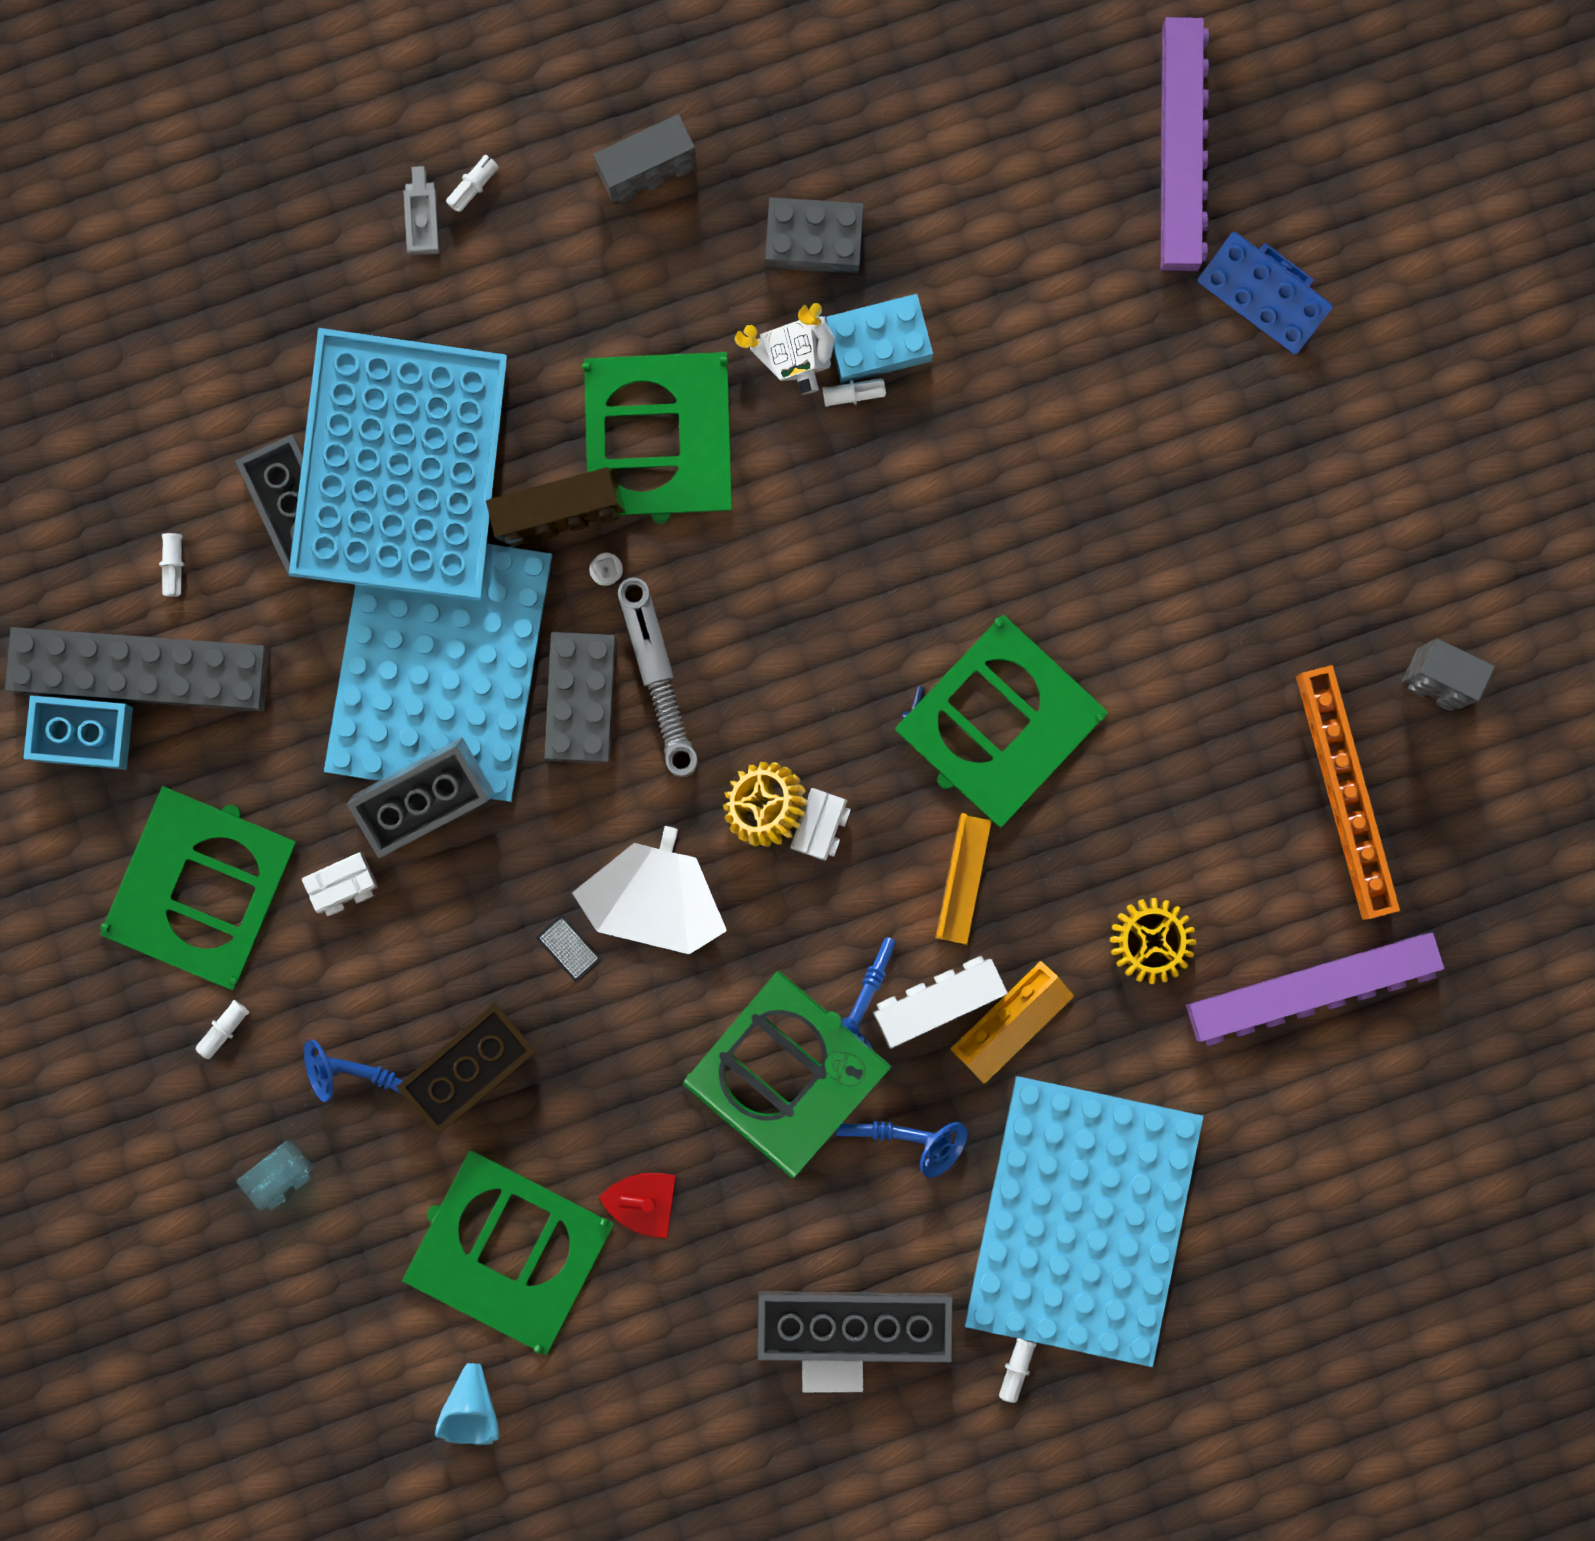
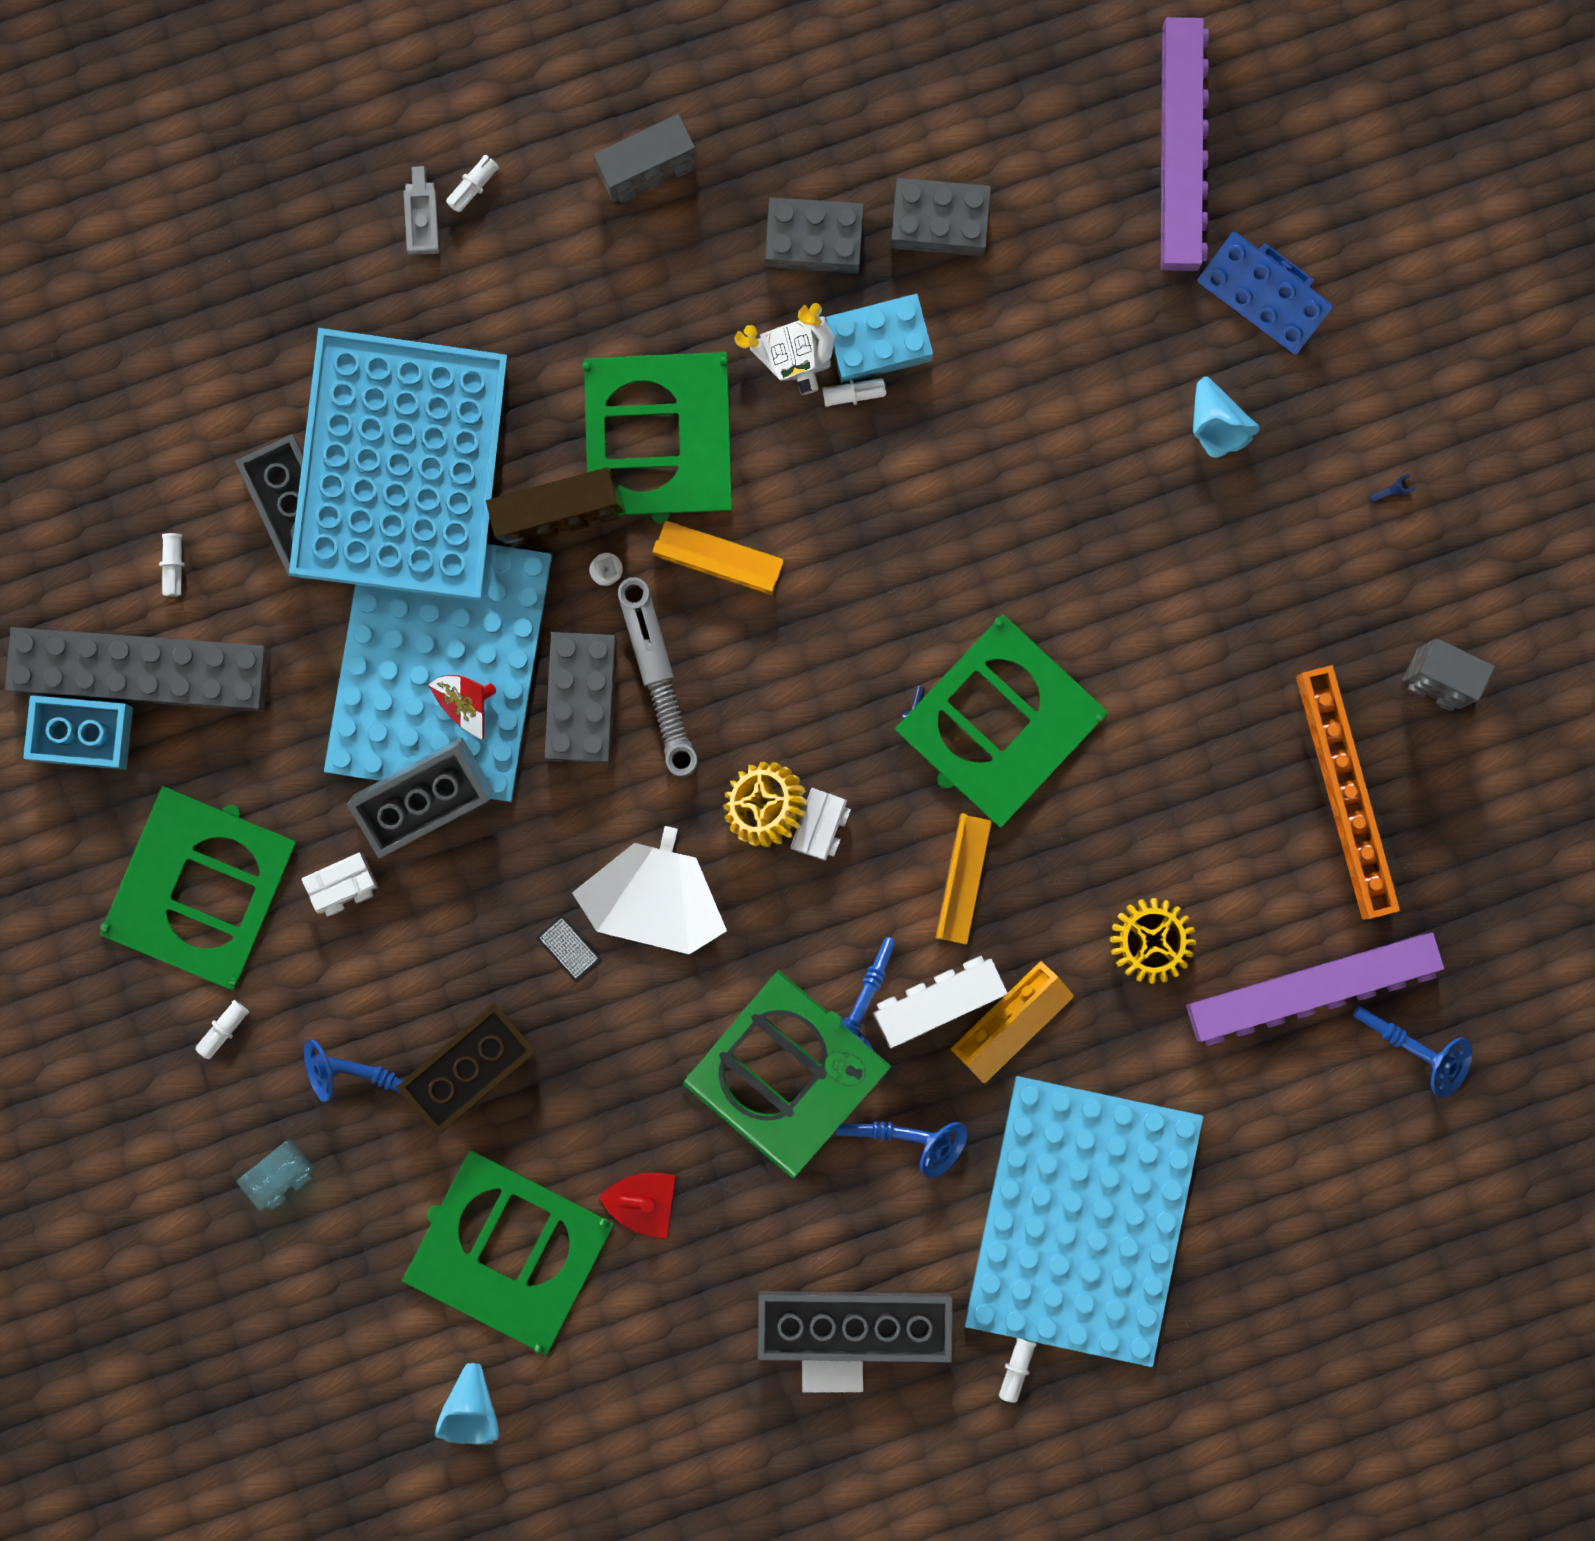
(463, 701): none -> shield
(718, 557): none -> light orange panel
(940, 217): none -> dark grey brick
(1220, 421): none -> medium azure hat
(1396, 488): none -> dark blue hand
(1454, 1066): none -> blue dish

